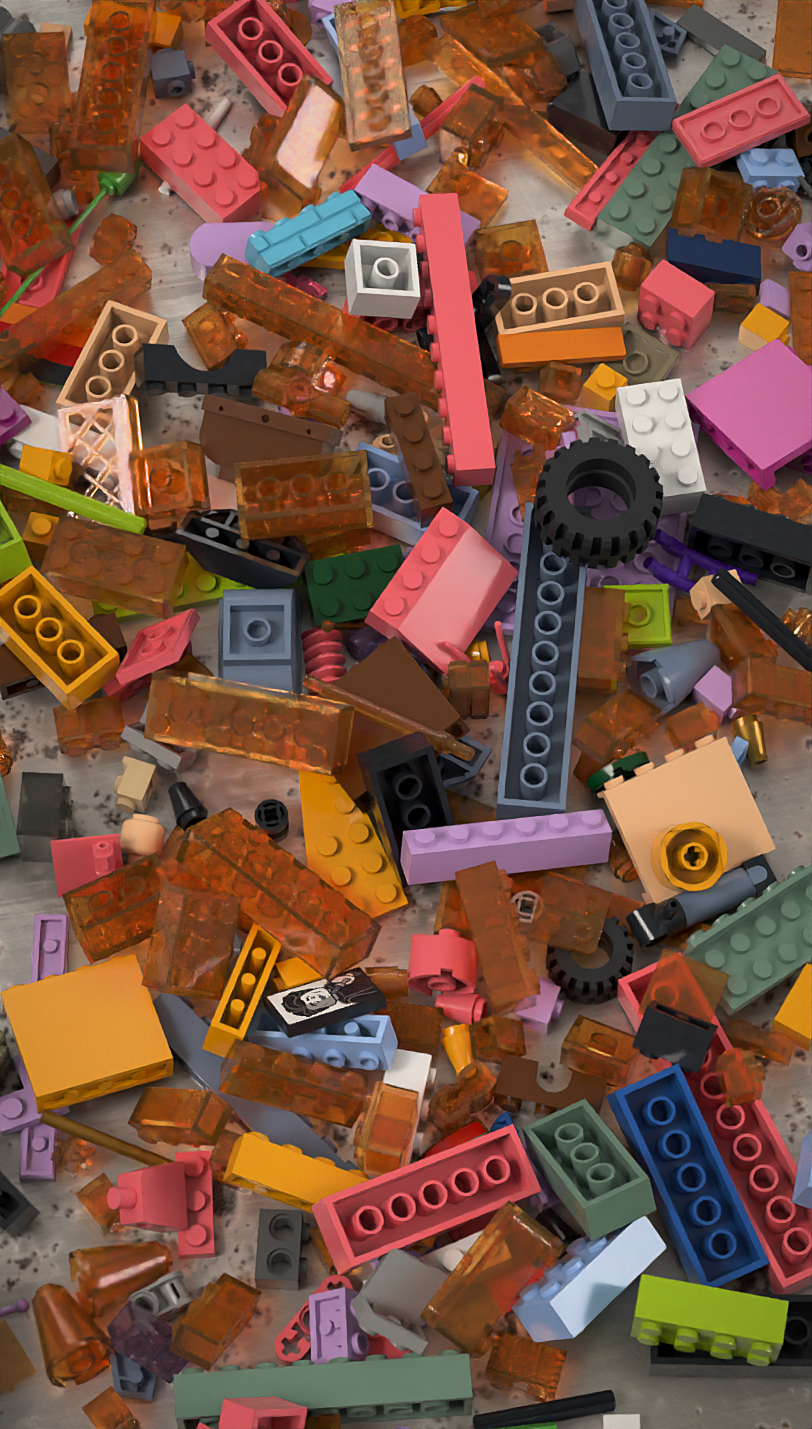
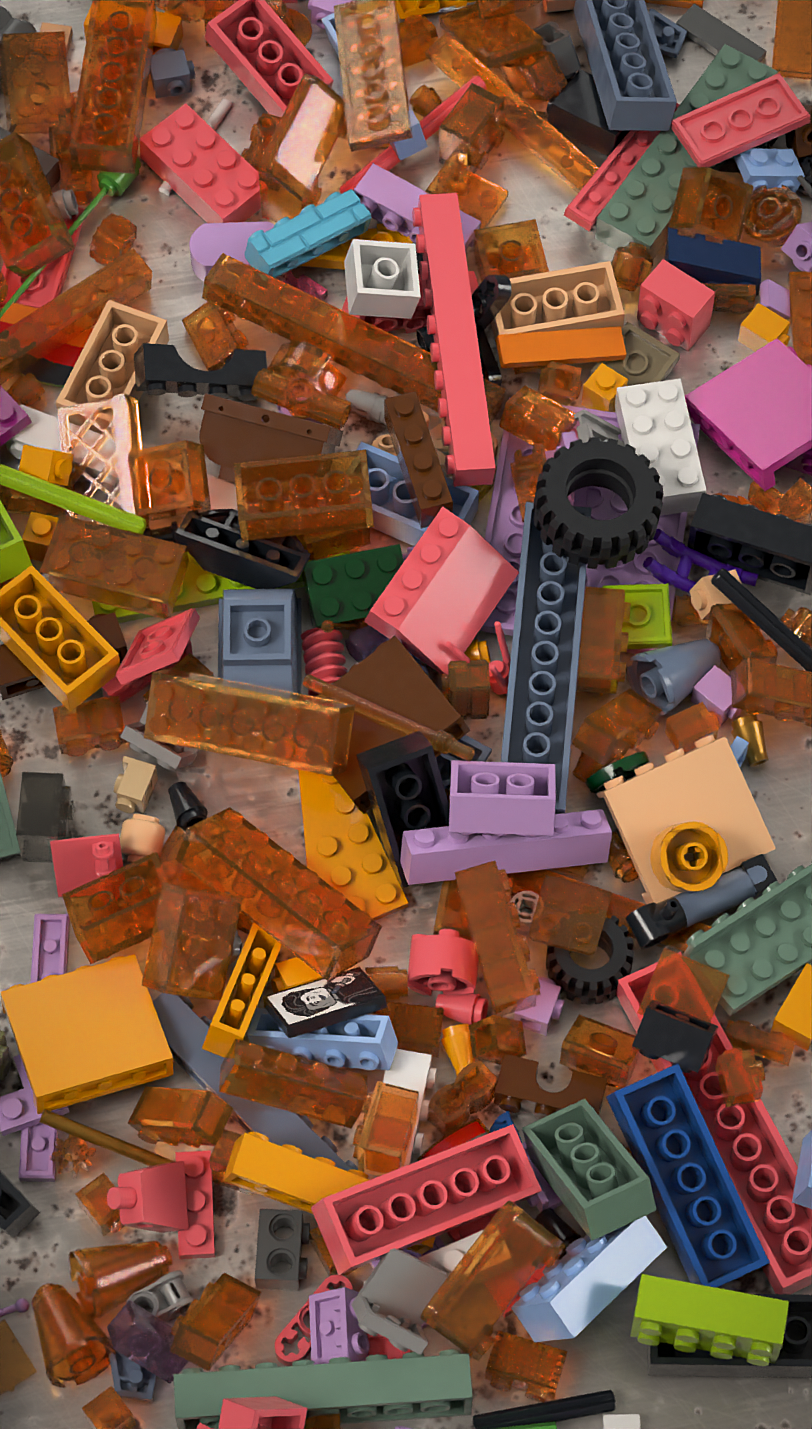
(275, 827): black wheel -> none
(502, 798): none -> lavender brick

